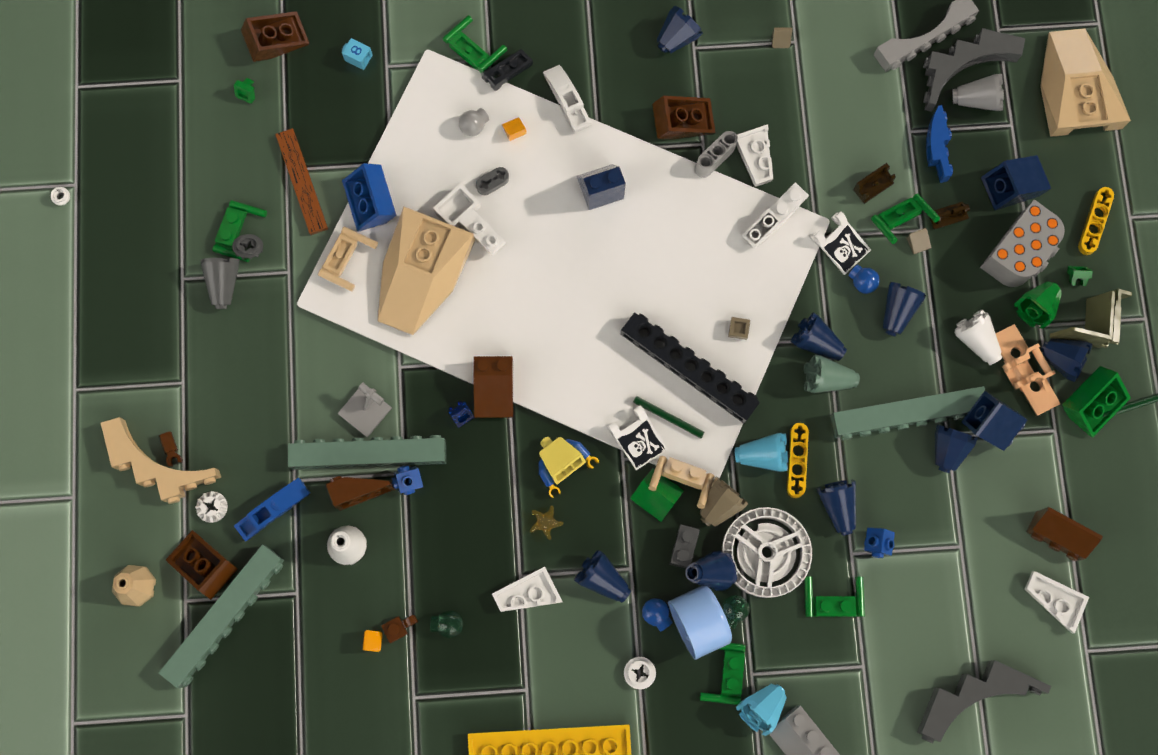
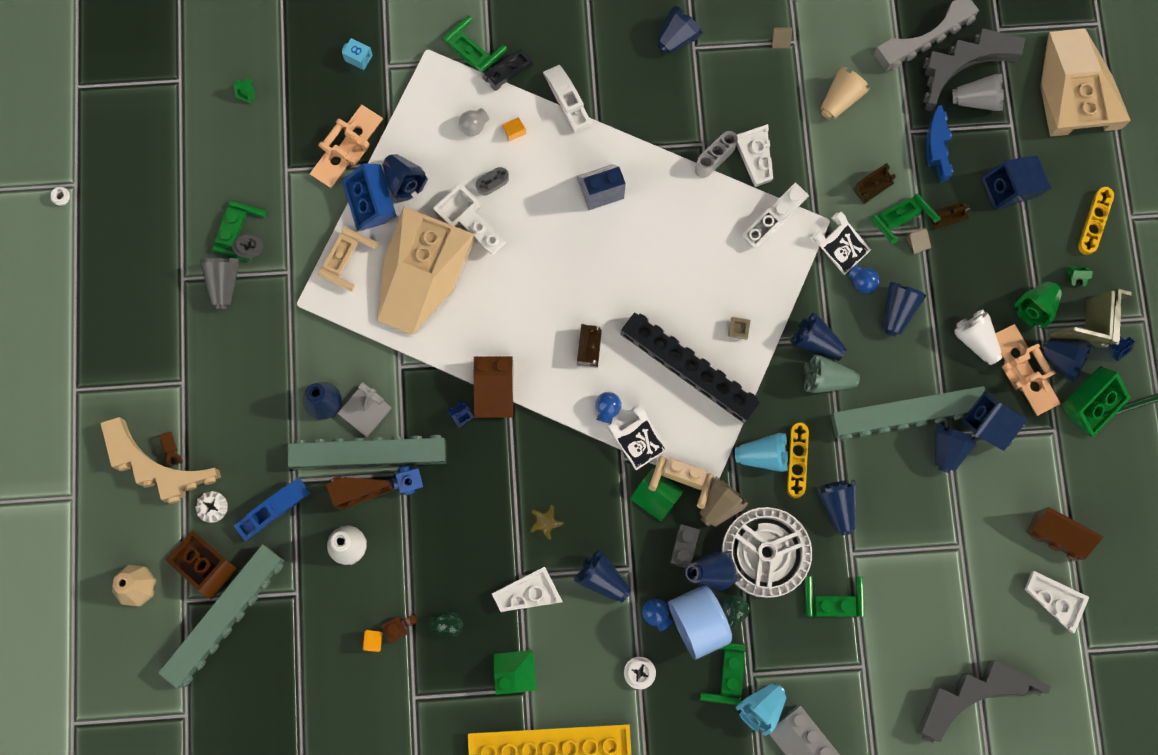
(273, 35): reddish brown slope -> none
(301, 181): dark orange tile -> none
(325, 404): none -> dark blue cone
(350, 149): none -> light nougat piece
(403, 177): none -> dark blue cone
(514, 672): none -> green slope
(561, 459): light yellow torso -> none
(589, 346): none -> dark brown hinge
(607, 406): none -> blue piece
(669, 417): dark green piece -> none
(683, 117): reddish brown slope -> none
(843, 93): none -> tan cone
(879, 542): blue brick -> none
(1025, 246): light grey brick -> none
(1123, 348): none -> clear blue tile

